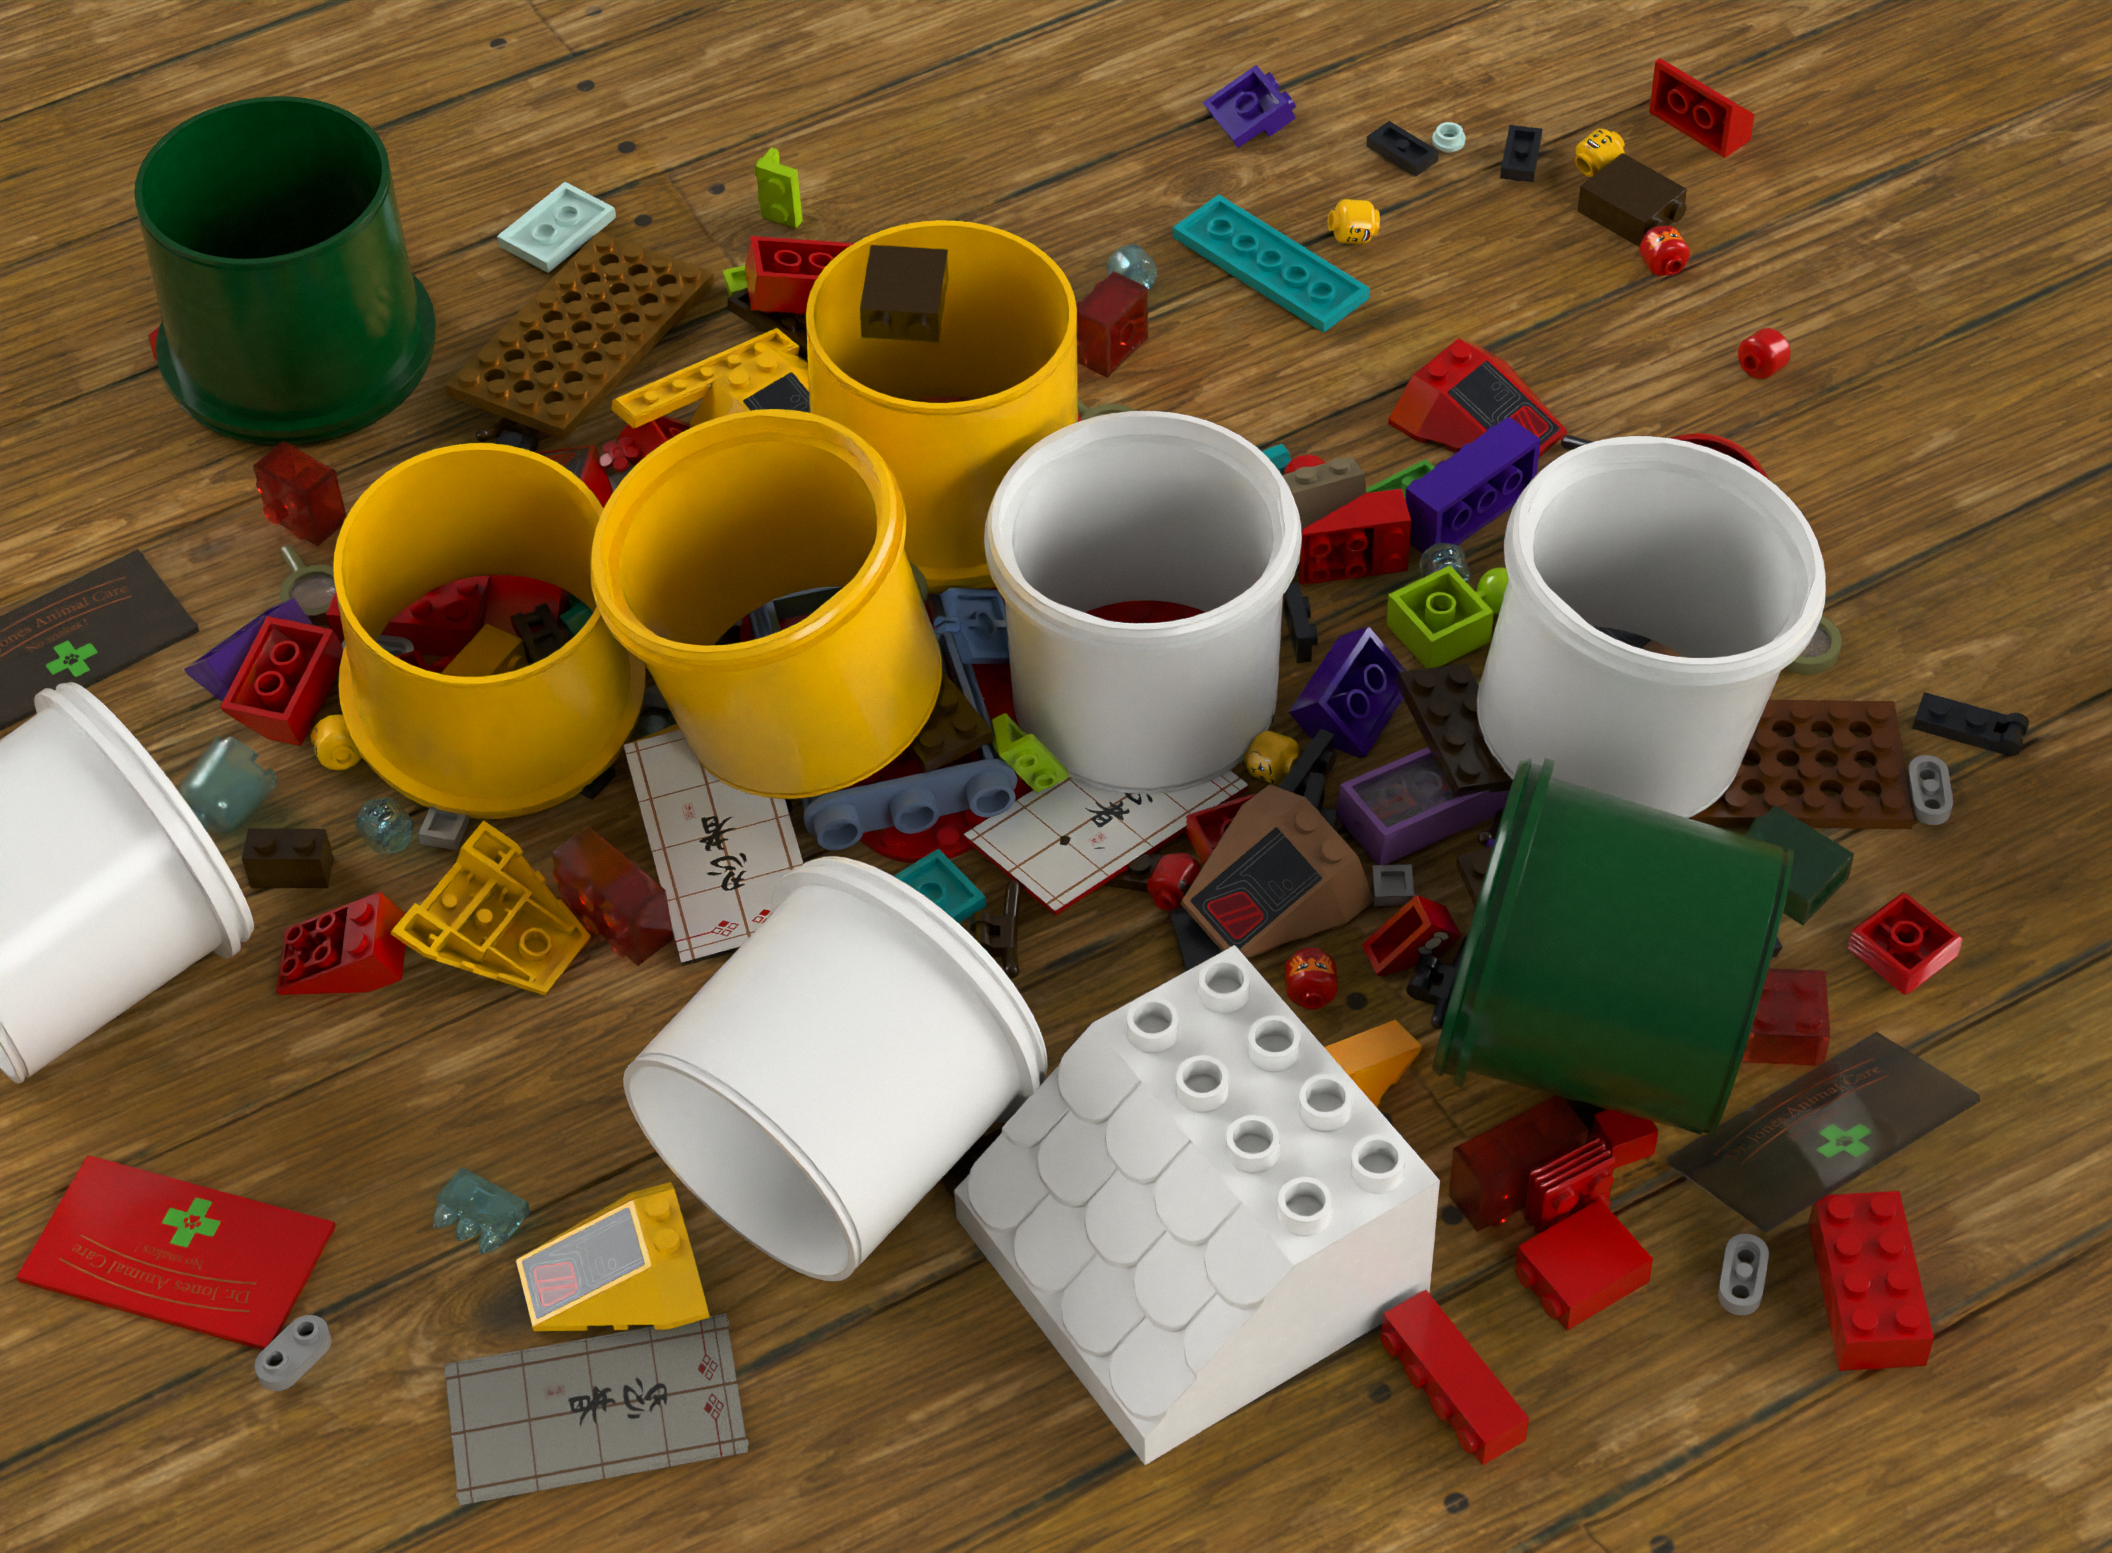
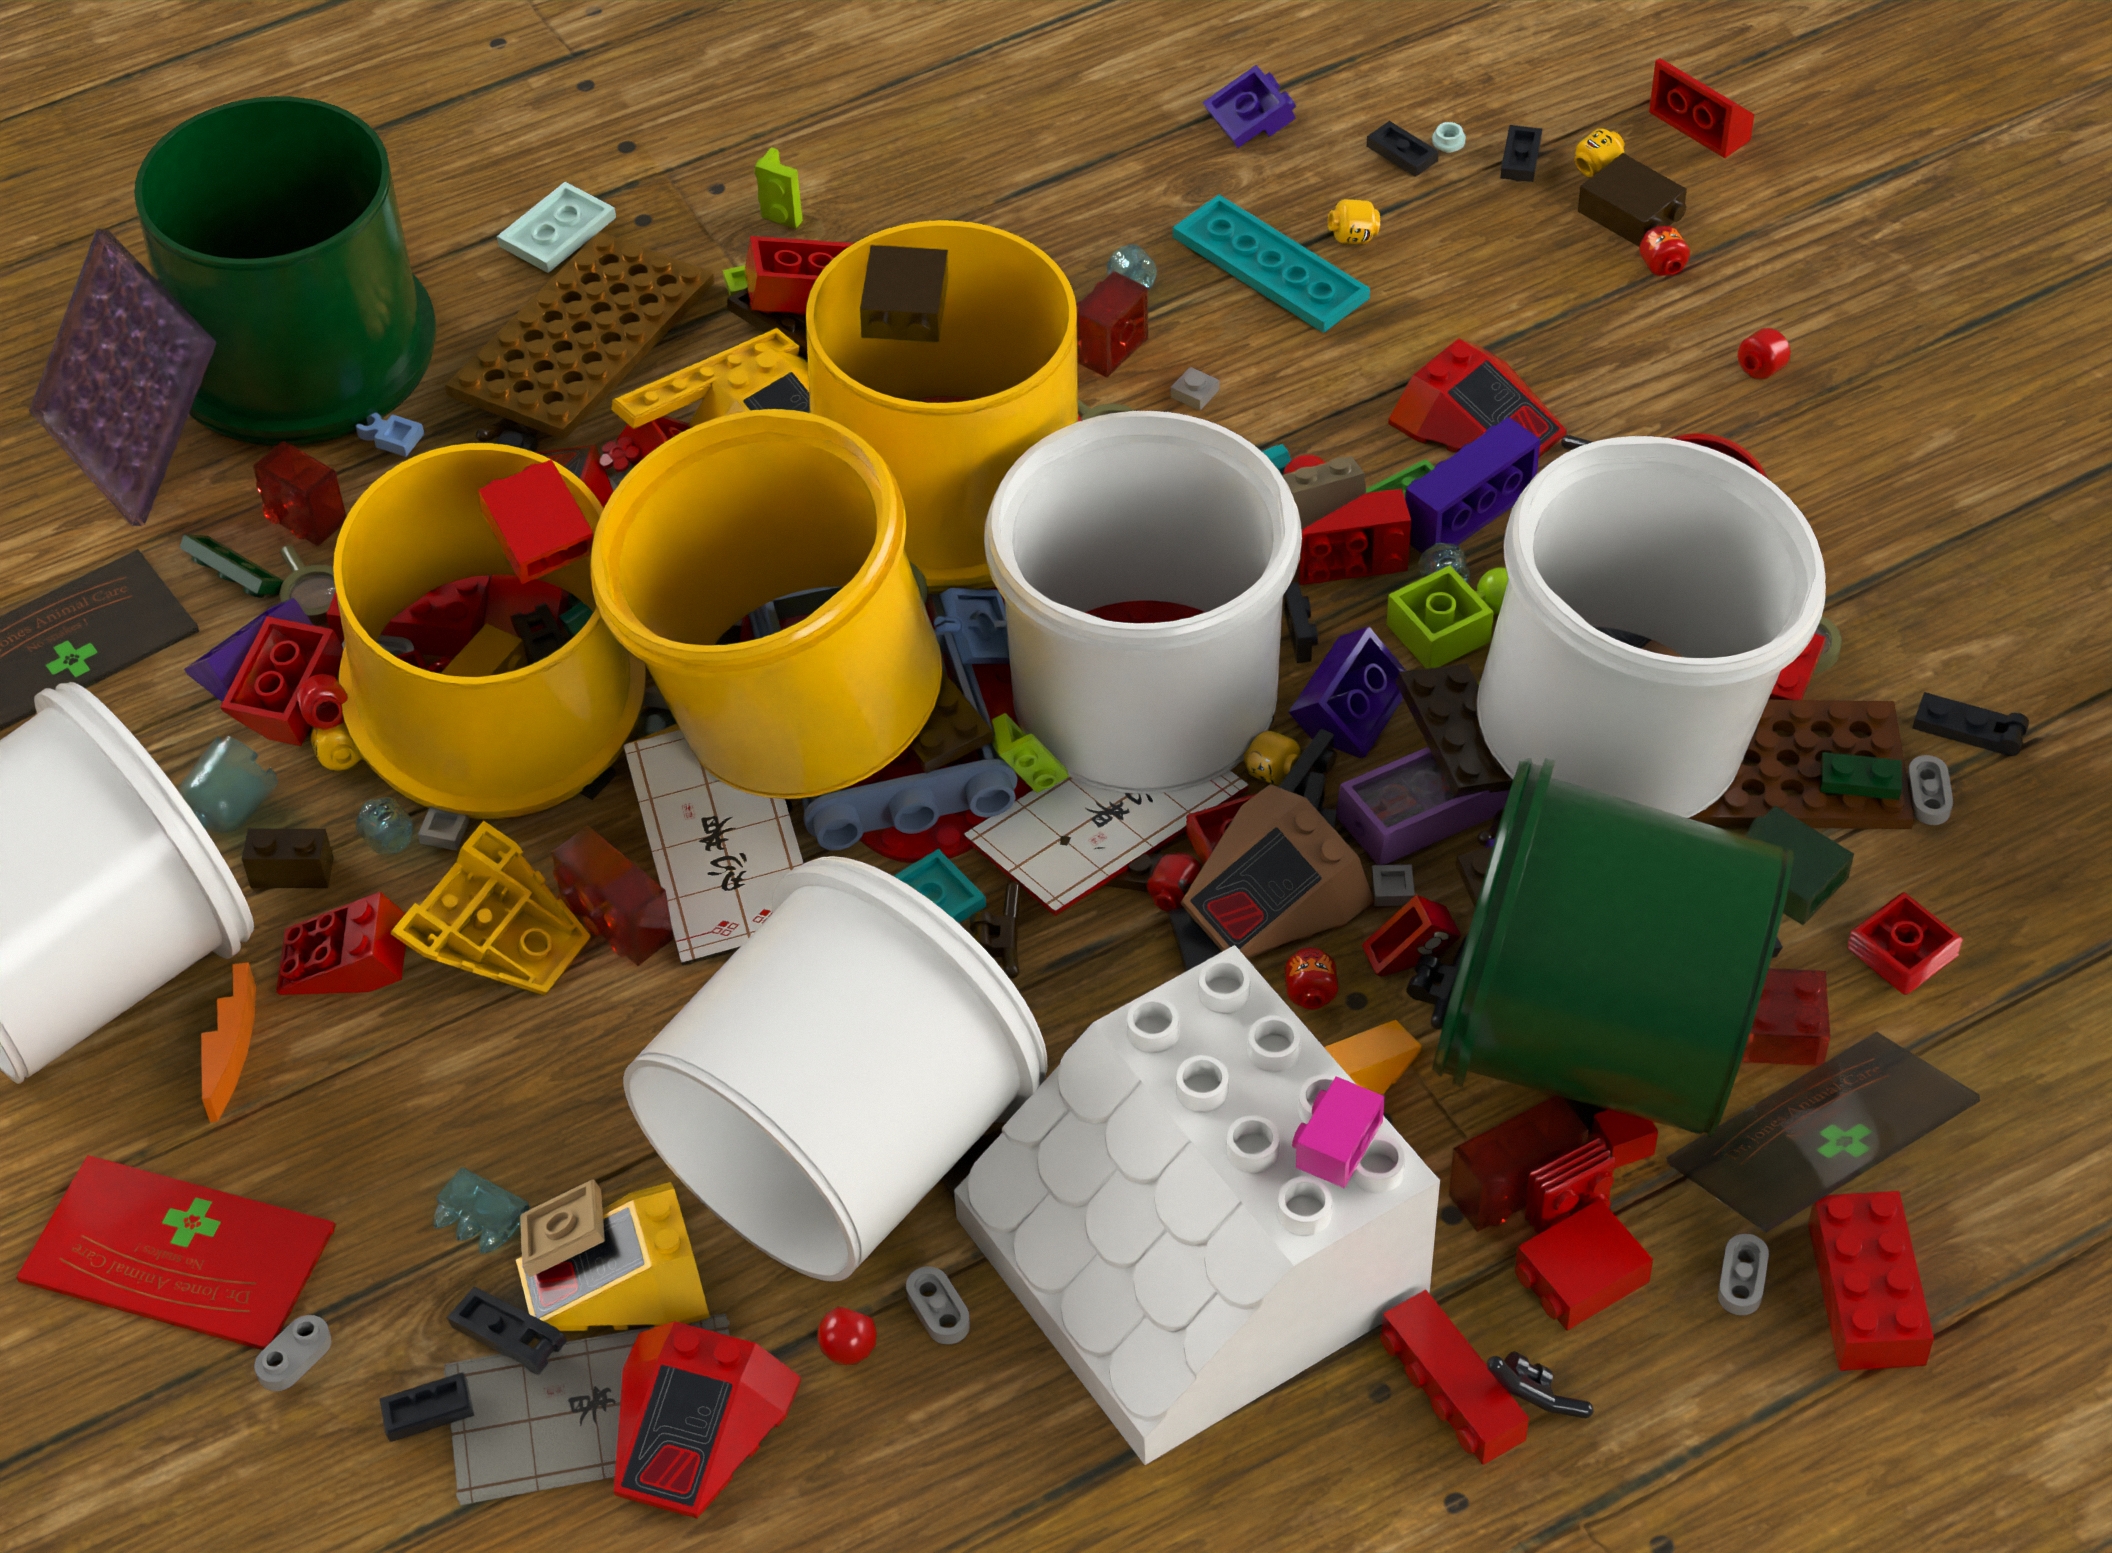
(121, 377): none -> plate
(227, 1048): none -> orange slope
(231, 565): none -> dark green plate
(321, 701): none -> red head
(394, 435): none -> light blue plate
(426, 1407): none -> black plate
(506, 1329): none -> black plate
(536, 521): none -> red brick
(561, 1228): none -> tan tile
(694, 1414): none -> red wedge
(846, 1336): none -> red piece
(940, 1308): none -> light grey plate
(1194, 388): none -> light grey plate
(1338, 1131): none -> dark pink brick
(1533, 1385): none -> black piece
(1796, 676): none -> red plate
(1861, 776): none -> dark green plate

